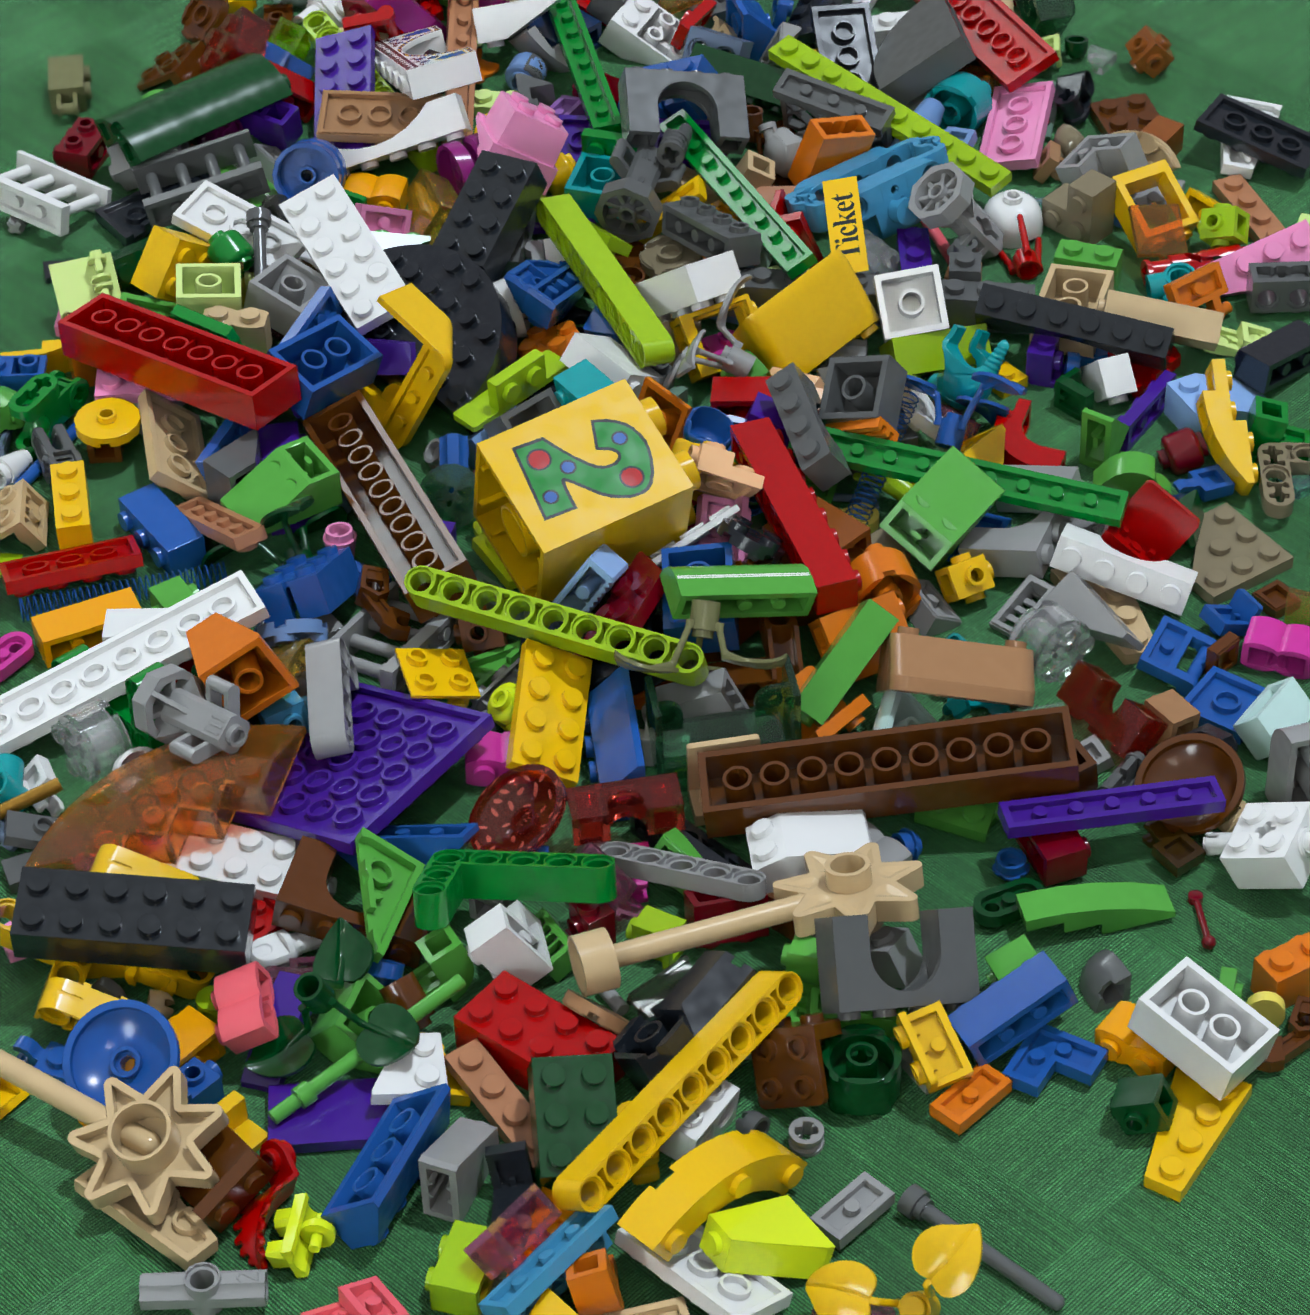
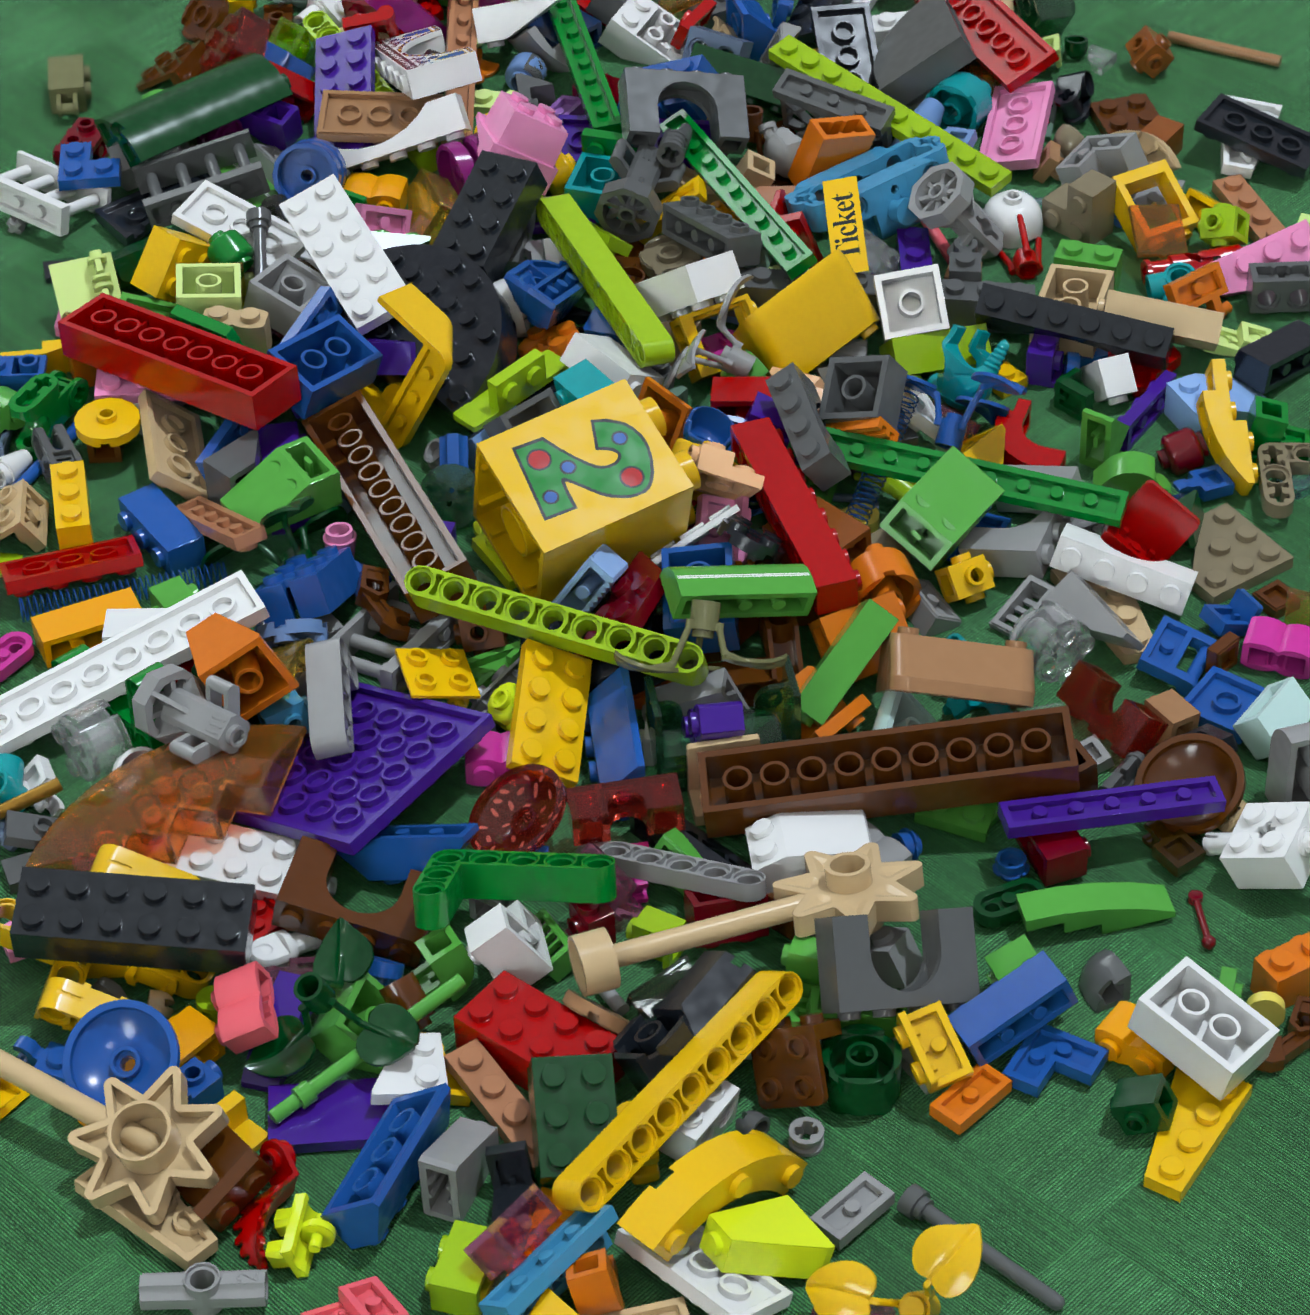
(81, 172): none -> blue plate
(385, 886): bright green wing -> none
(713, 721): none -> dark purple brick
(1224, 49): none -> medium nougat bar

